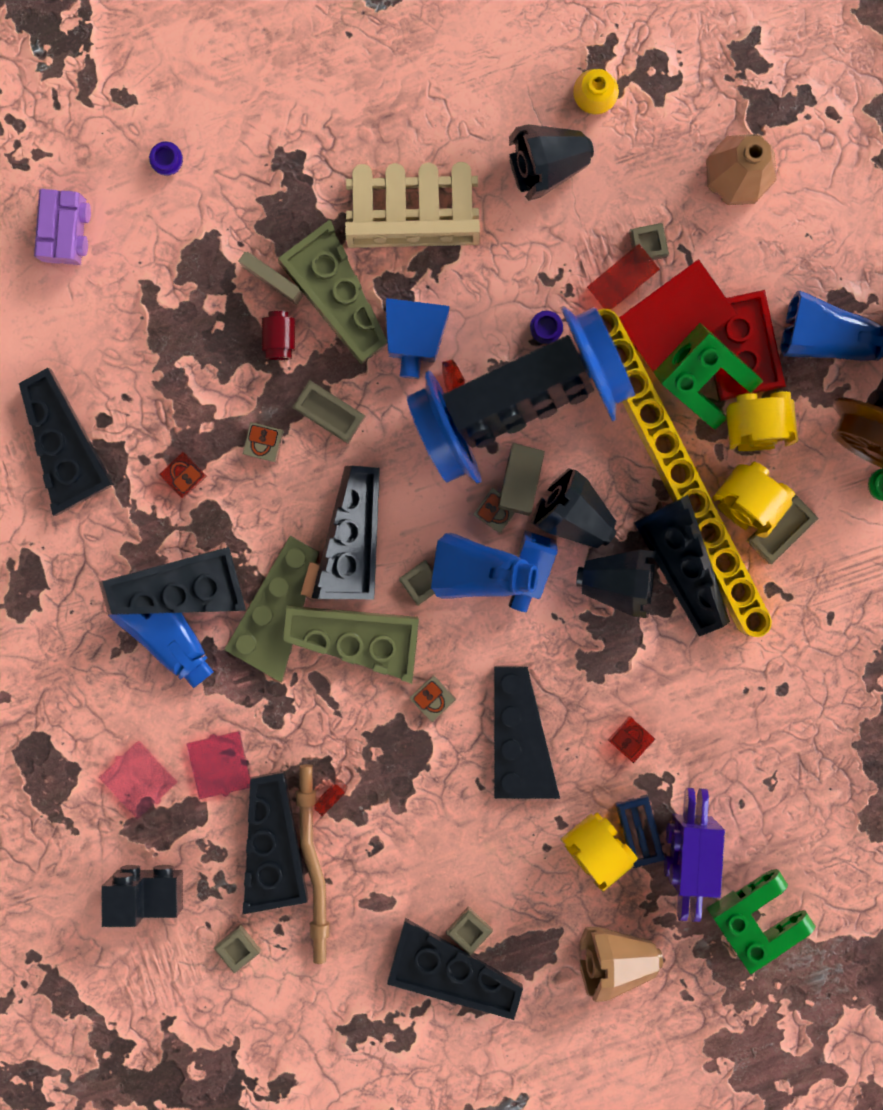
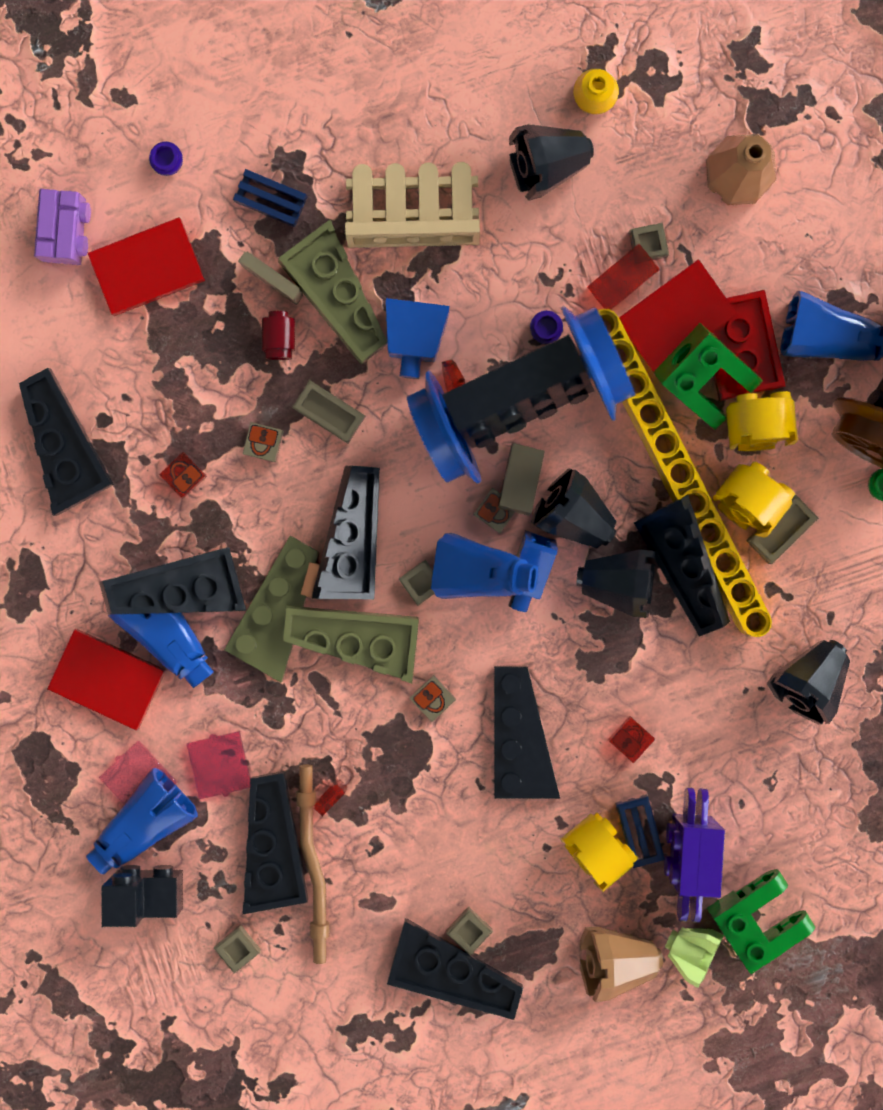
(106, 679): none -> red tile
(142, 822): none -> blue piece
(146, 266): none -> red tile
(278, 187): none -> dark blue tile
(693, 952): none -> yellowish green brick
(813, 681): none -> black cone

